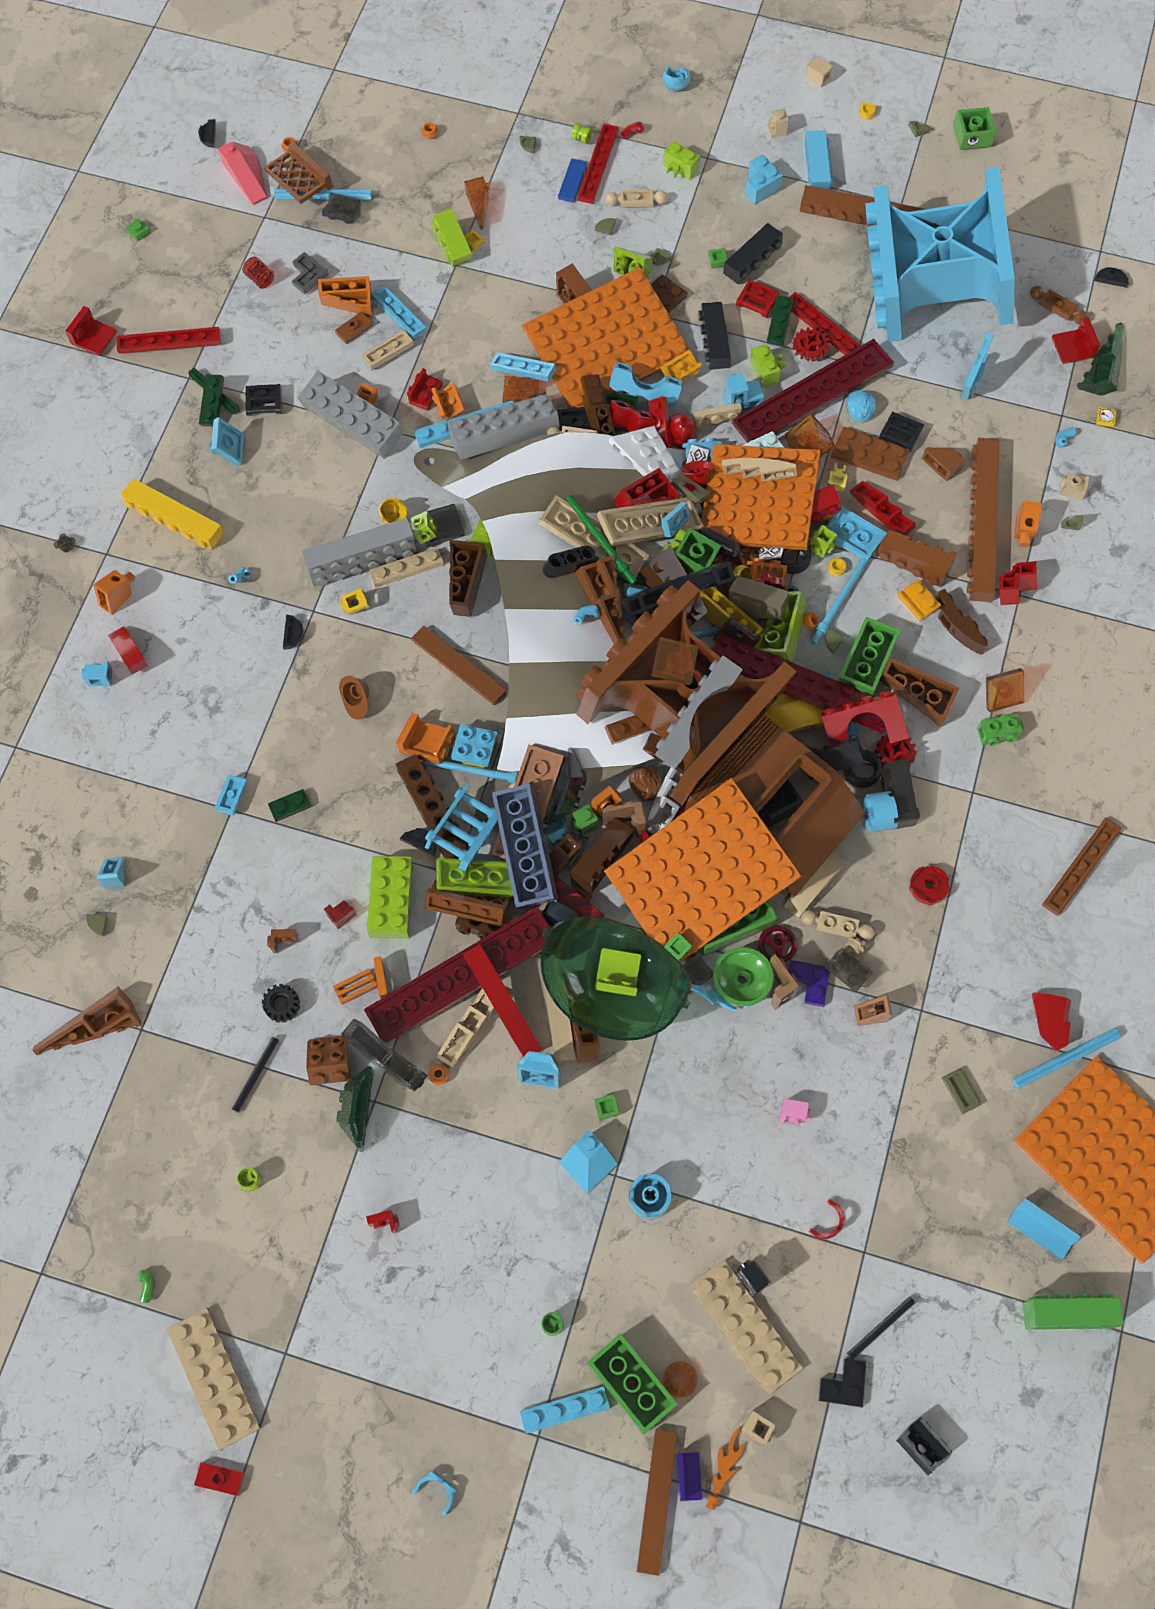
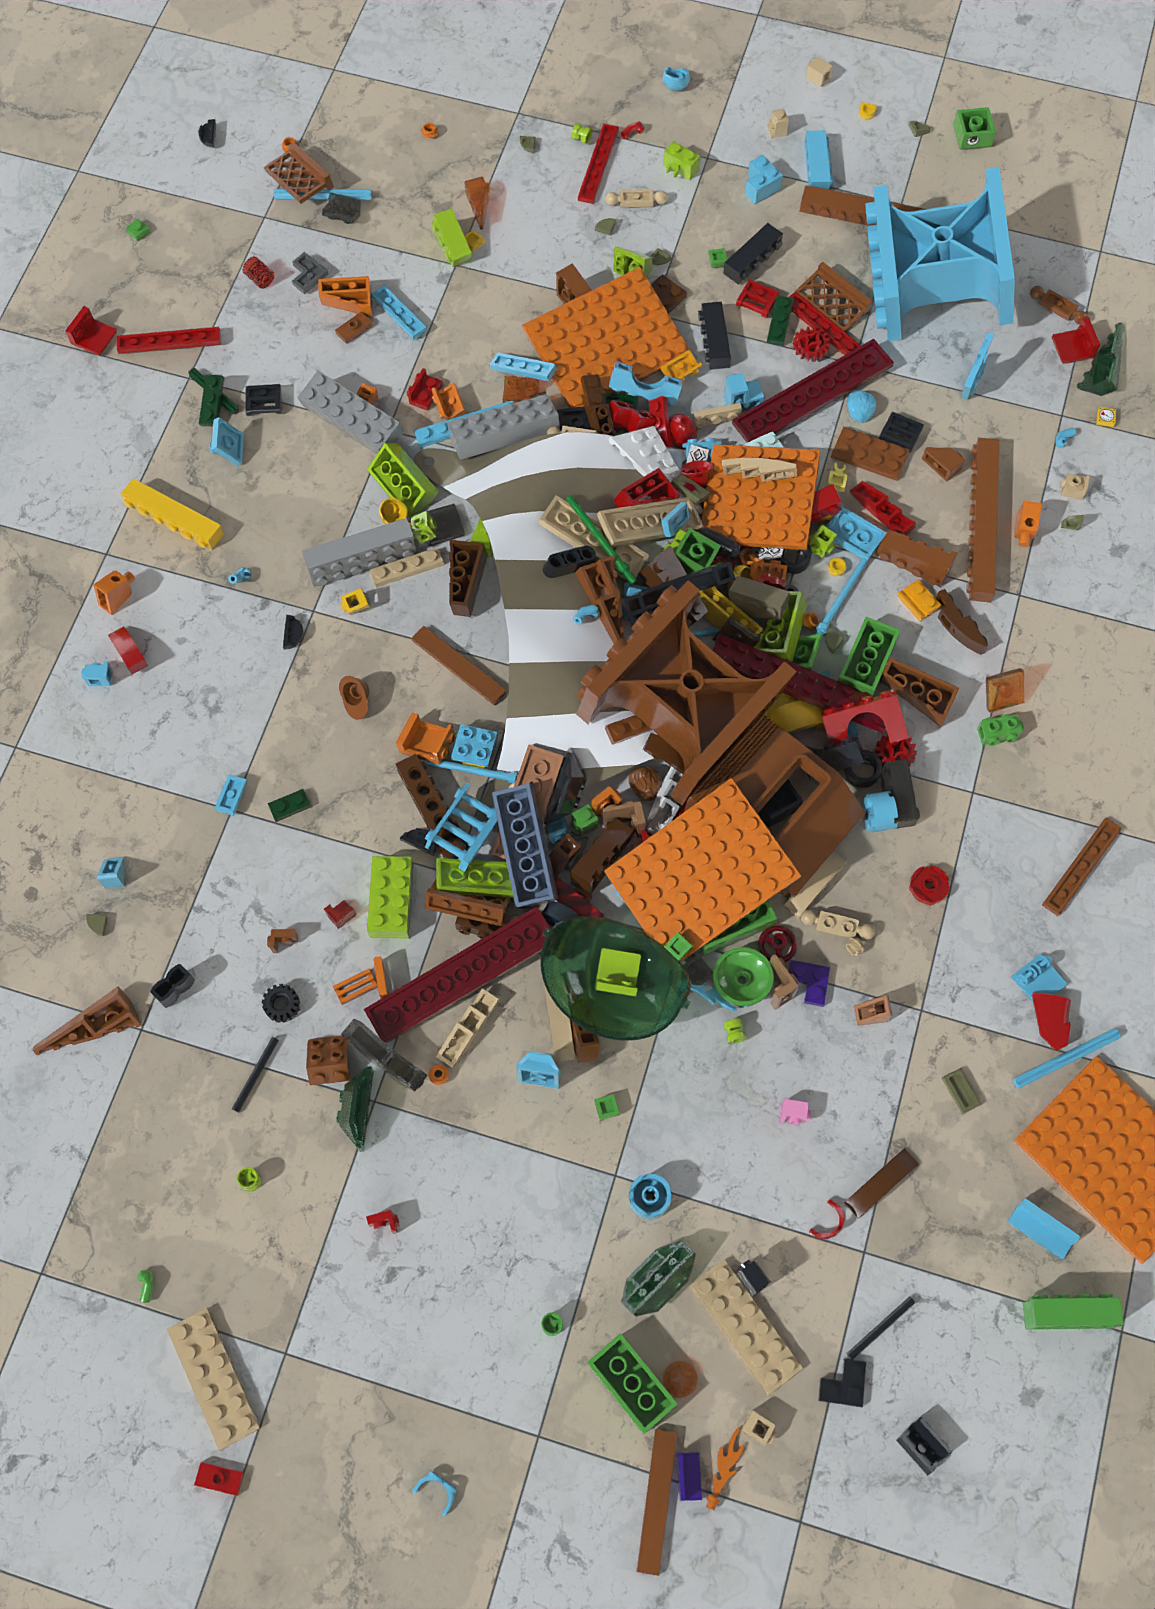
(68, 546): clear smoke plate -> none
(169, 988): none -> black brick
(244, 169): coral wedge -> none
(387, 350): tan plate -> none
(402, 478): none -> lime slope
(501, 1000): red tile -> none
(564, 1410): medium azure plate -> none
(572, 180): blue tile -> none
(588, 1161): medium azure slope -> none
(658, 1279): none -> clear green wedge
(674, 661): clear orange tile -> none
(677, 742): light grey arch -> none
(735, 1031): none -> lime wheel
(766, 366): lime brick -> none
(807, 650): none -> bright green slope
(810, 435): clear orange slope -> none
(841, 286): none -> dark orange fence
(849, 969): clear smoke bracket -> none
(881, 1183): none -> reddish brown slope
(1020, 578): red brick -> none
(1039, 977): none -> medium azure hinge
(1112, 276): black plate -> none

